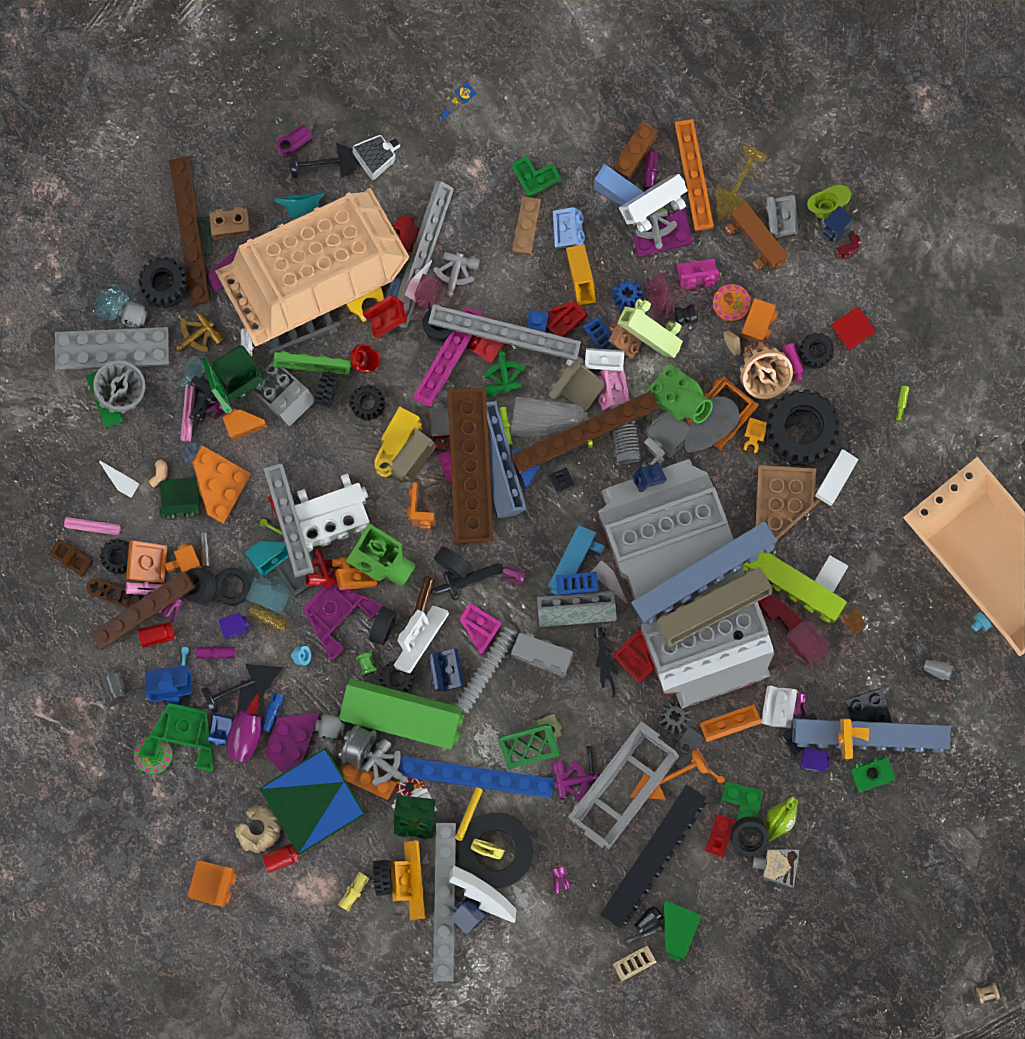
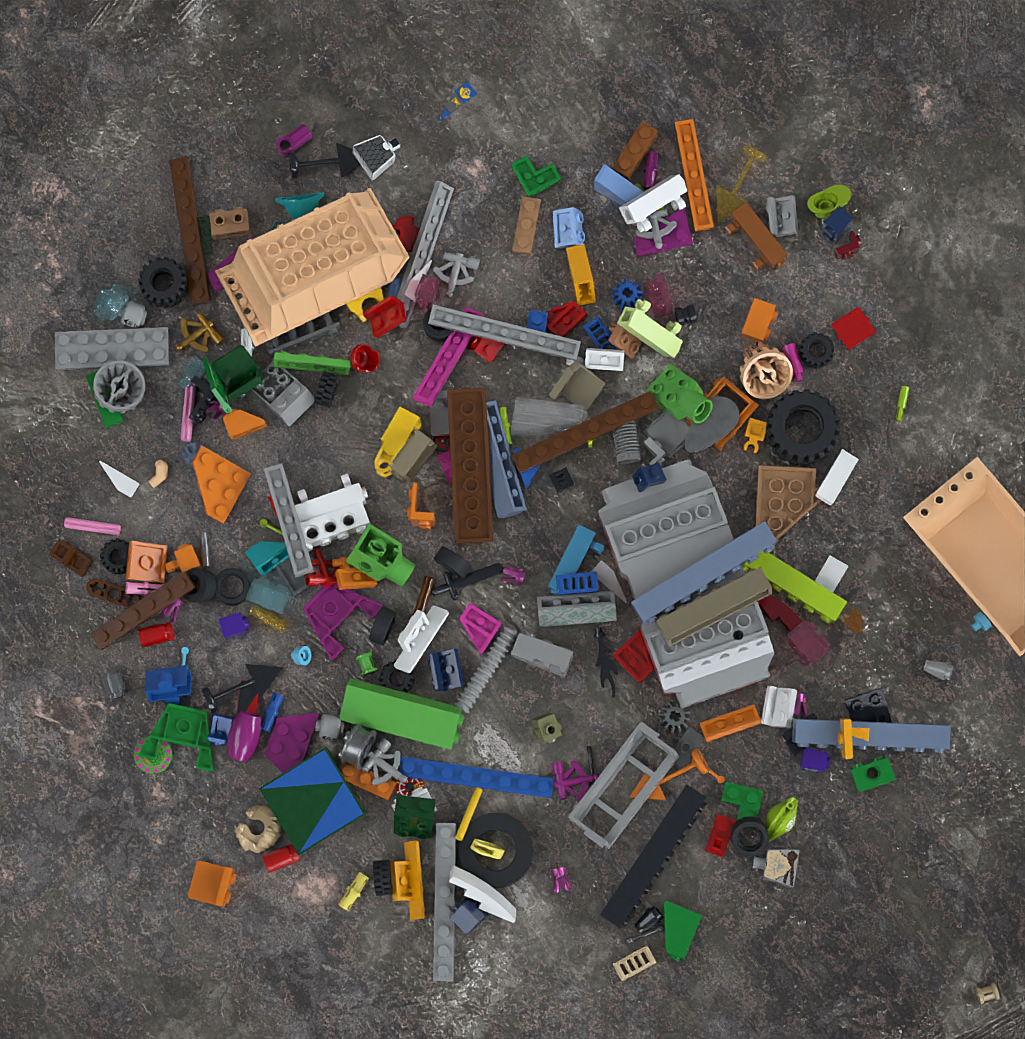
(179, 498): dark green bracket -> none
(215, 652): magenta pin -> none
(367, 413): black tyre -> none
(506, 384): green piece -> none
(549, 740): green window -> none
(615, 388): bright pink bracket -> none
(697, 273): dark pink bracket -> none
(731, 303): tile -> none
(732, 342): tan tile -> none

